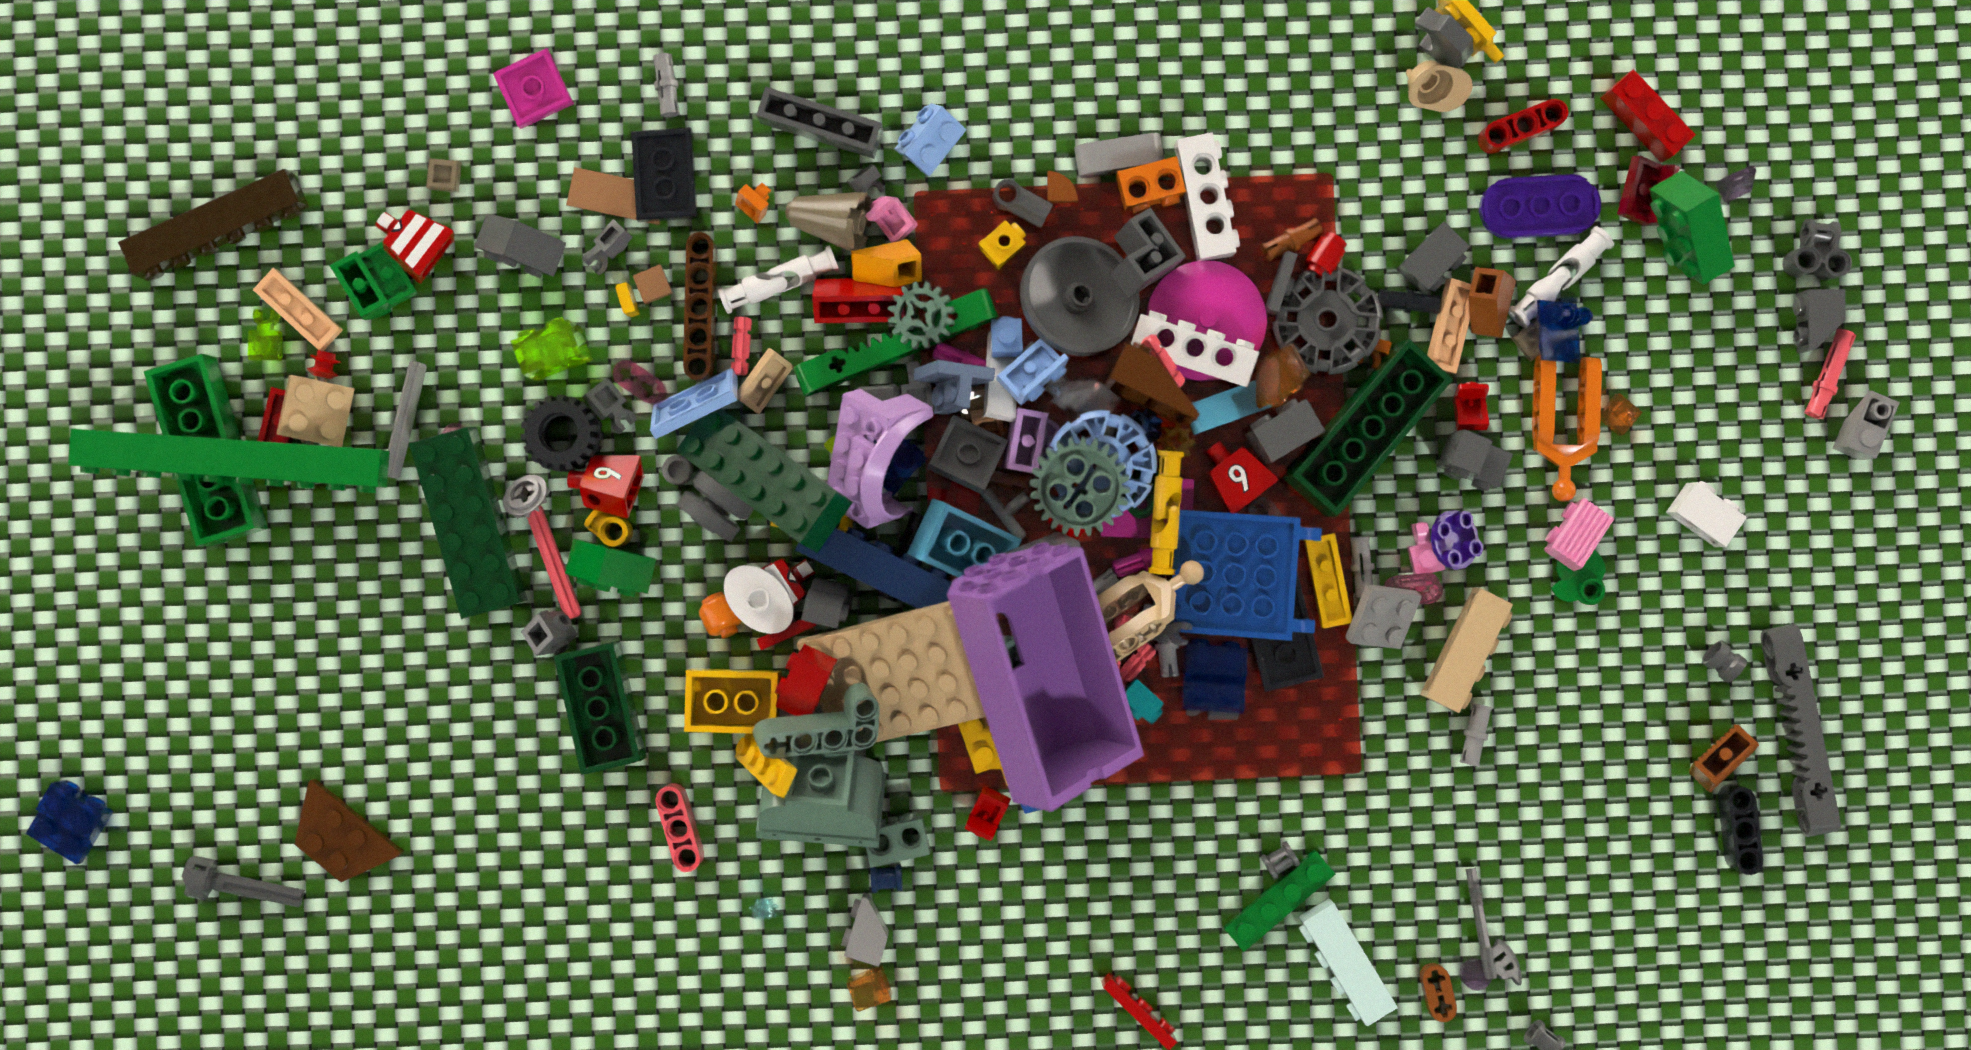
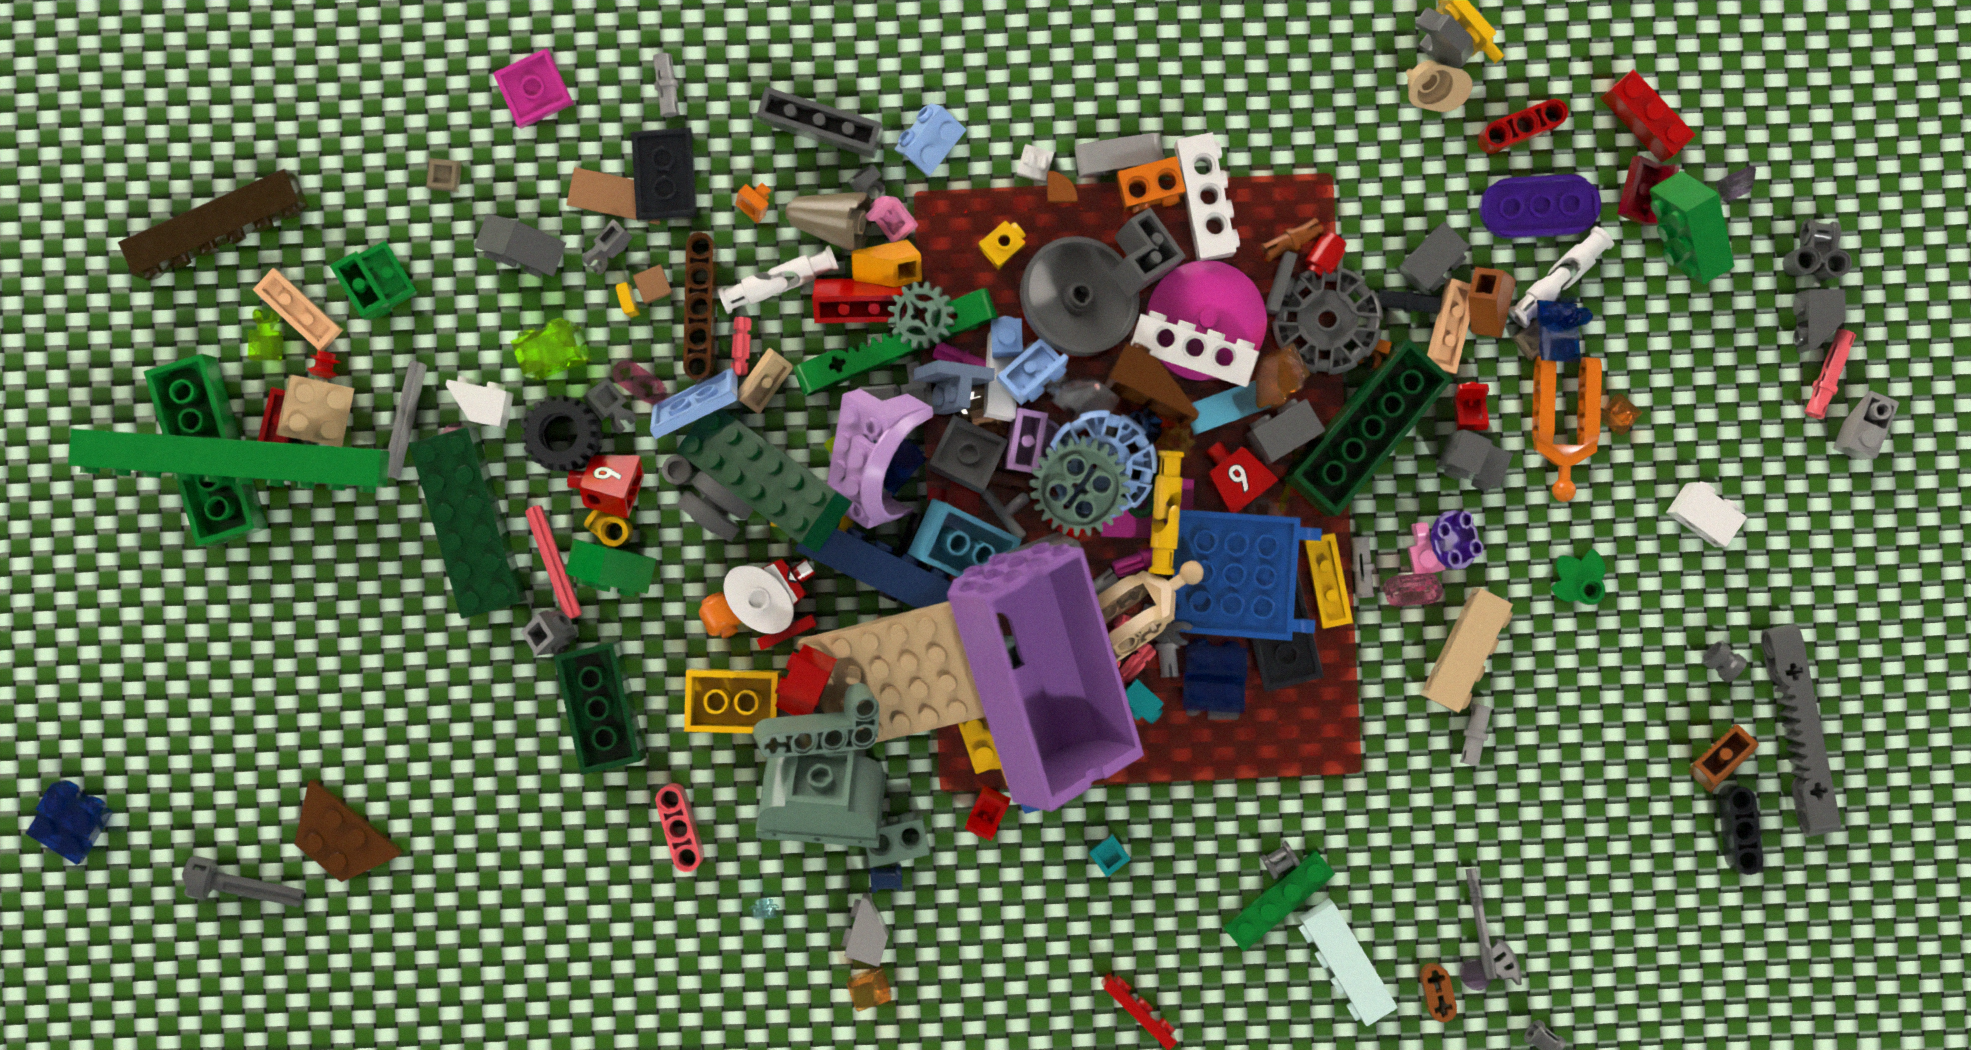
(415, 242): red torso -> none
(482, 404): none -> white slope
(518, 491): light grey gear -> none
(773, 773): yellow plate -> none
(827, 603): dark grey brick -> none
(1025, 205): dark grey piece -> none
(1035, 163): none -> white tile
(1109, 855): none -> teal plate
(1161, 354): coral axle -> none
(1296, 453): none -> clear neon green piece
(1383, 616): light grey plate -> none
(1578, 533): bright pink brick -> none

